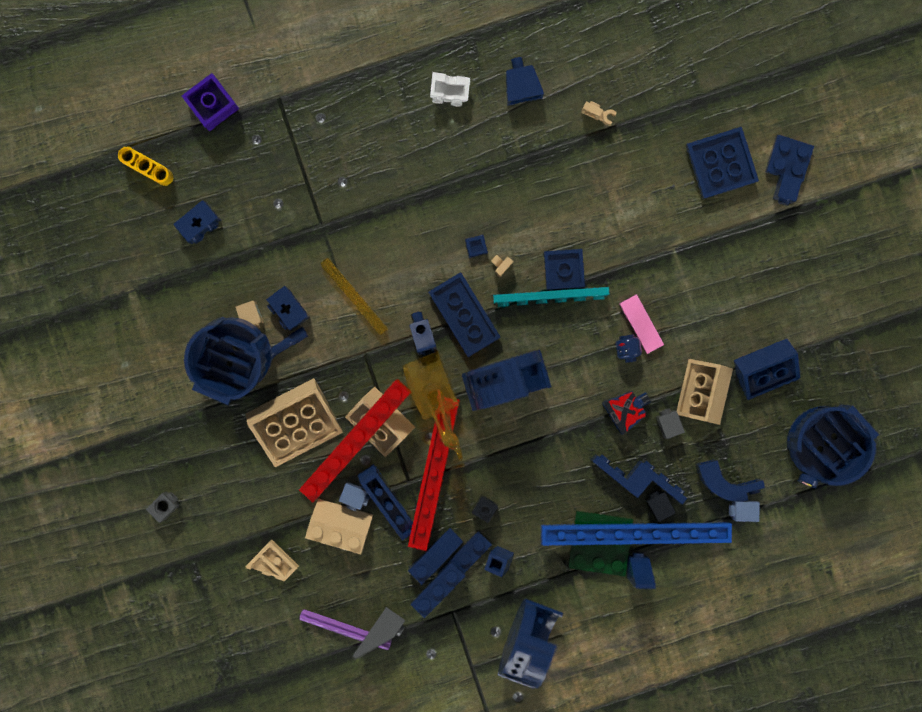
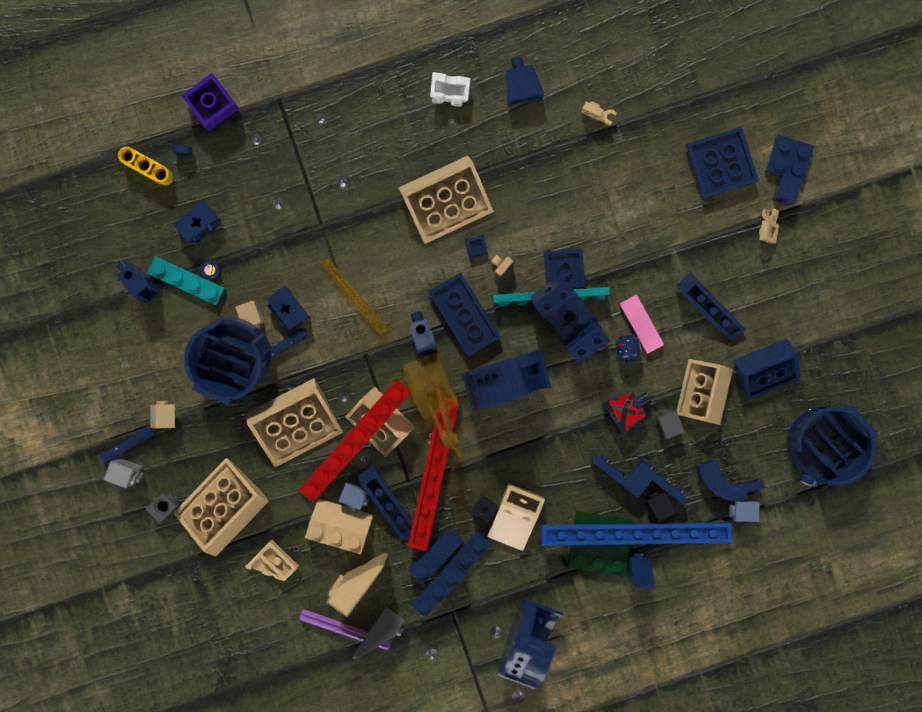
(118, 450): none -> dark blue piece
(124, 473): none -> light grey brick
(137, 282): none -> dark blue torso
(162, 415): none -> tan brick
(182, 150): none -> dark blue tile
(186, 280): none -> teal plate
(210, 270): none -> tile
(220, 507): none -> tan slope
(351, 586): none -> tan slope
(446, 199): none -> tan slope
(499, 561): dark blue brick -> none
(516, 517): none -> tan slope
(581, 333): none -> dark blue plate
(710, 306): none -> dark blue slope
(769, 228): none -> tan plate

